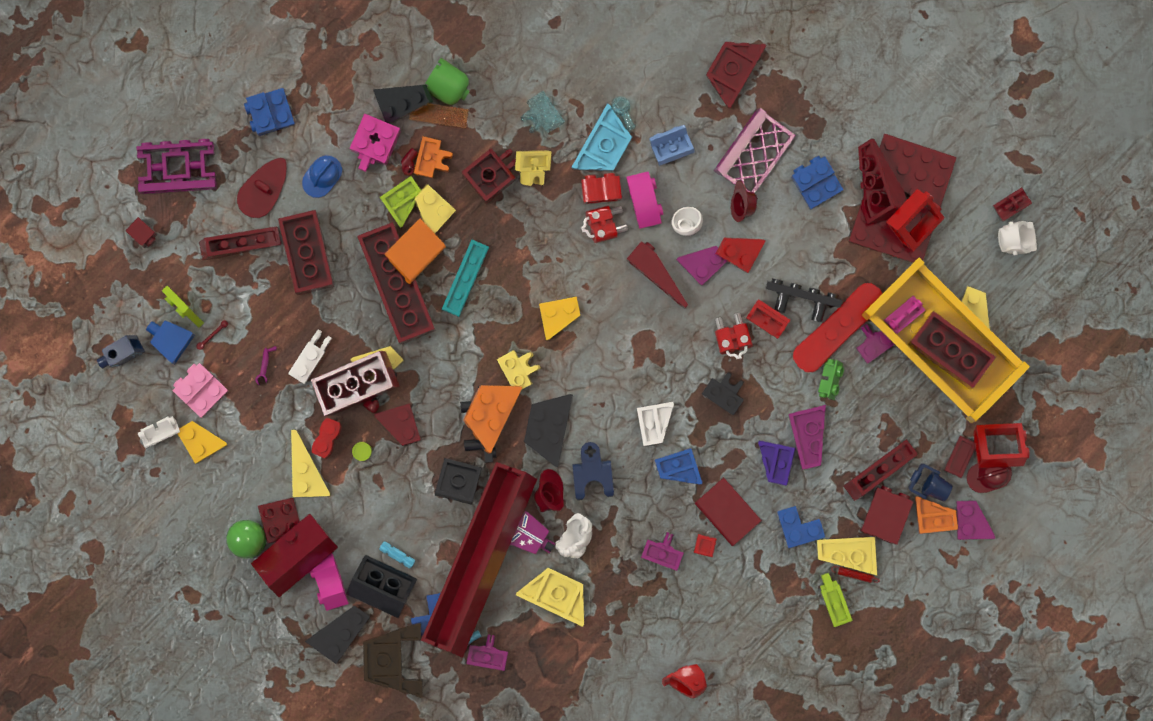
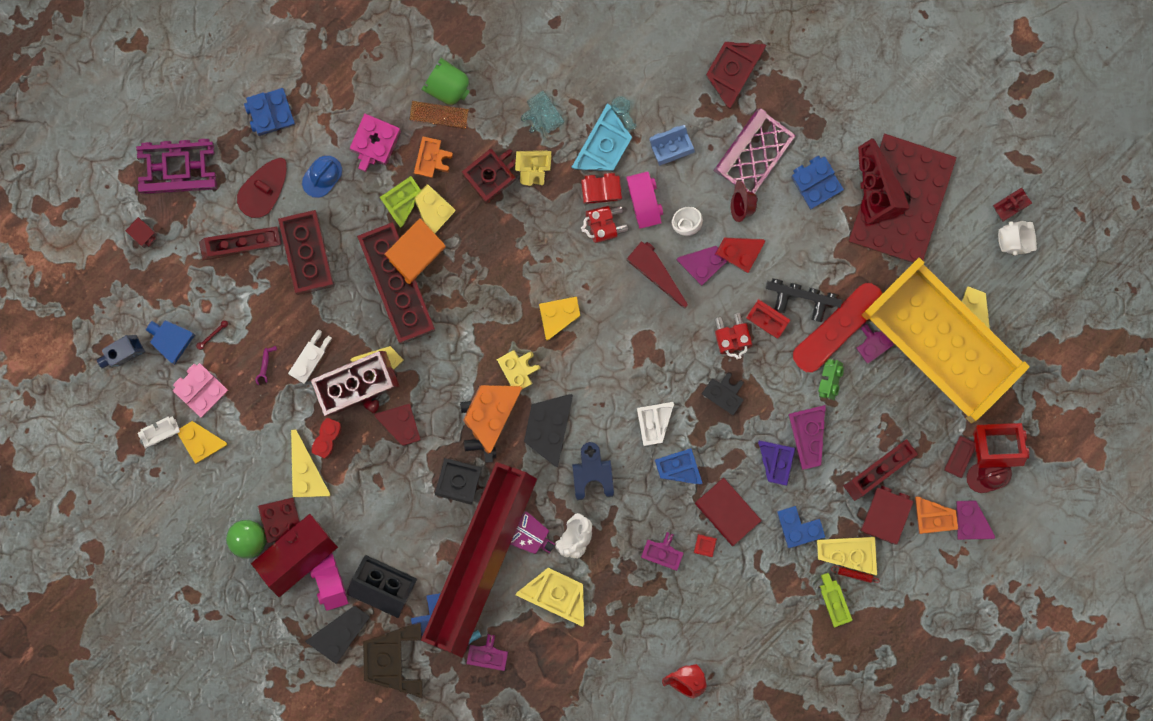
(183, 310): lime wing -> none
(361, 451): lime piece -> none
(397, 554): medium azure axle -> none
(401, 101): black wing -> none
(407, 162): dark red arm -> none
(465, 278): teal tile -> none
(550, 491): dark red piece -> none
(904, 314): dark pink hinge -> none
(908, 211): red window -> none
(933, 486): dark blue piece -> none
(952, 350): dark red brick -> none

